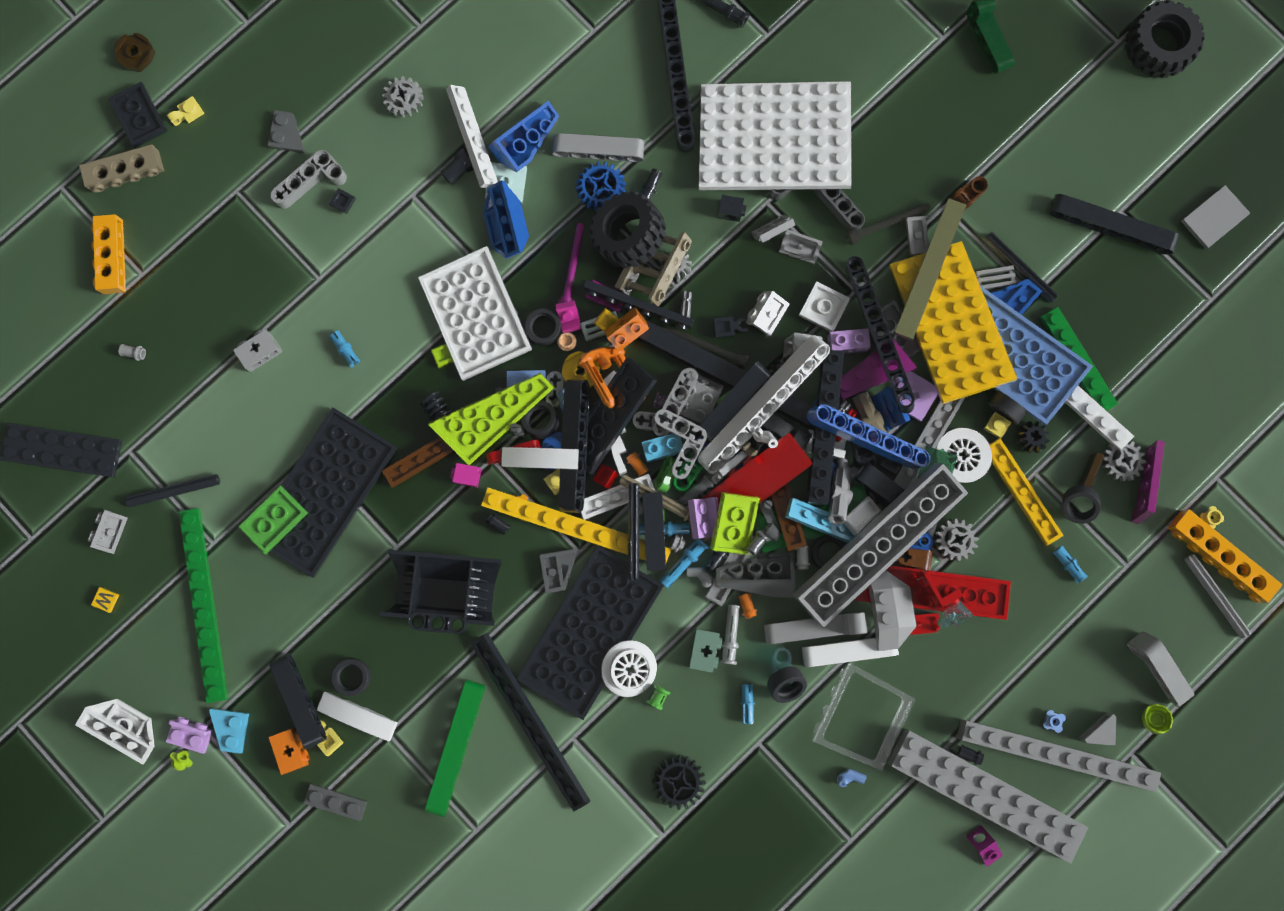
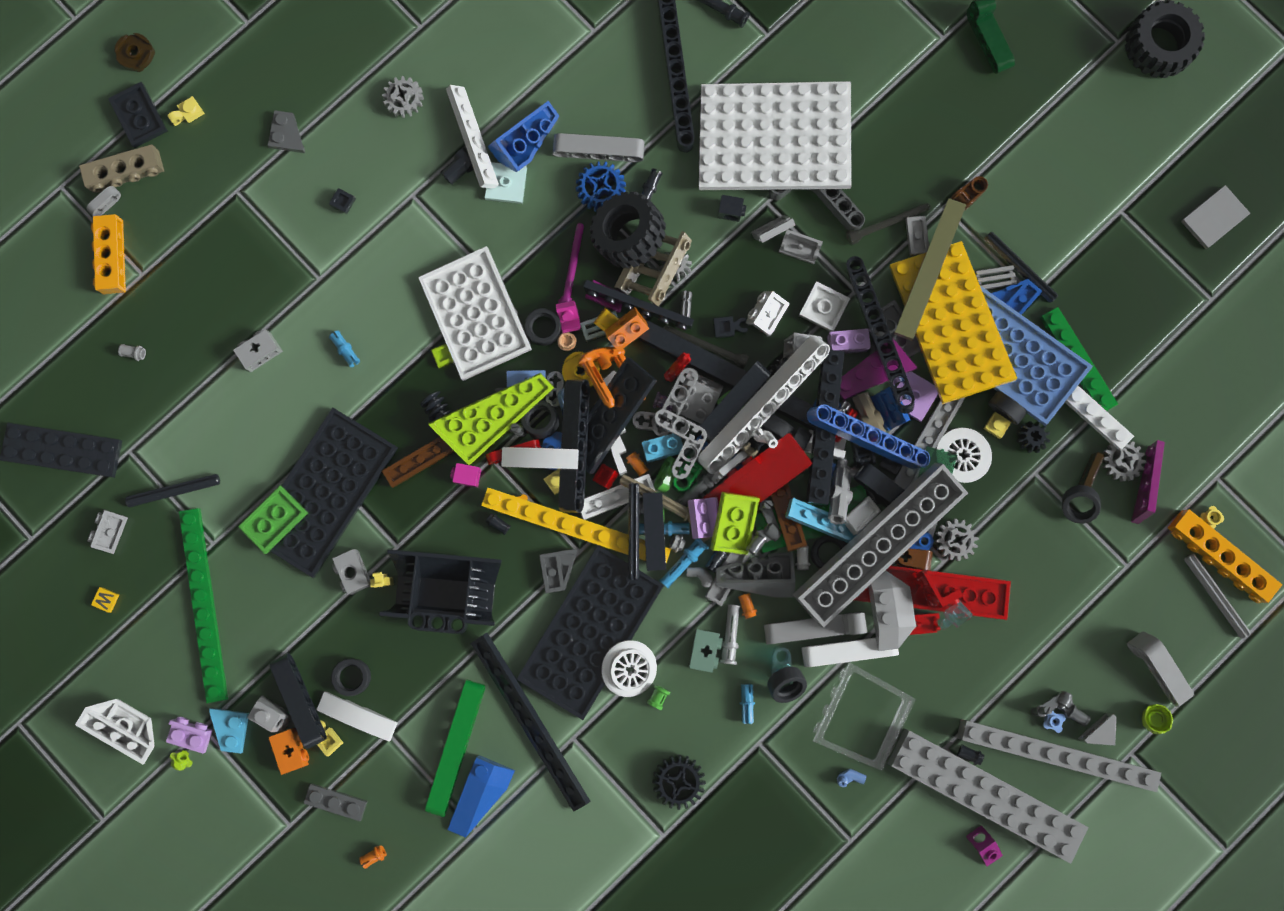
(103, 201): none -> light grey beam
(268, 714): none -> light grey torso
(307, 182): light grey beam -> none
(361, 578): none -> light grey brick
(373, 856): none -> orange pin
(381, 580): none -> light yellow plate
(481, 791): none -> blue wedge
(505, 220): blue wedge -> none
(677, 367): none -> red axle
(1024, 493): yellow tile -> none
(1063, 702): none -> dark grey pin
(1070, 564): dark azure pin -> none
(1114, 224): black beam -> none

